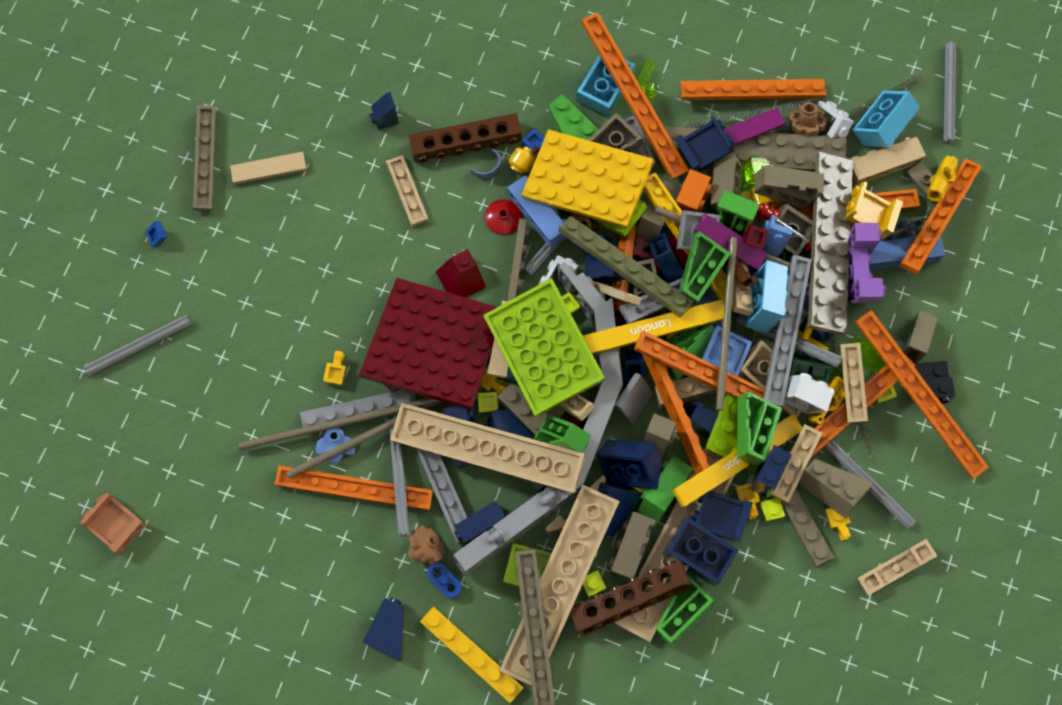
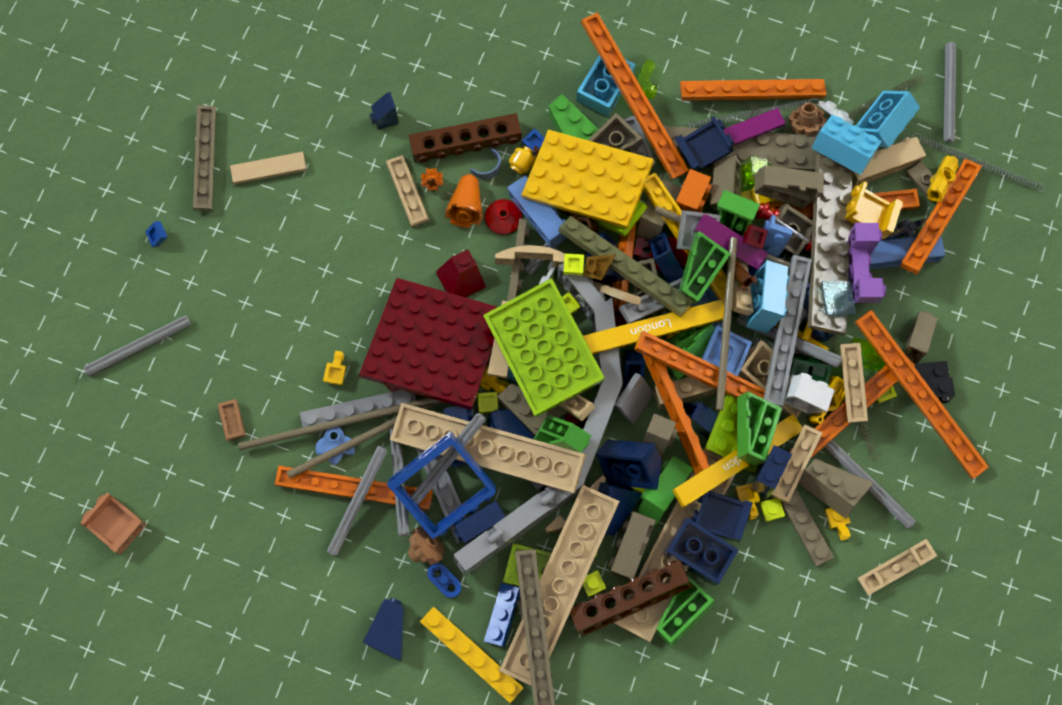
(231, 420): none -> medium nougat plate
(357, 501): none -> light grey axle
(432, 179): none -> orange gear
(447, 459): none -> light grey axle
(455, 516): none -> blue window
(465, 203): none -> orange cone
(502, 615): none -> plate
(508, 256): none -> tan slope
(573, 264): none -> neon yellow plate
(597, 266): none -> pearl gold piece
(838, 298): none -> clear light blue piece
(846, 144): none -> medium azure brick
(986, 165): none -> light grey piece

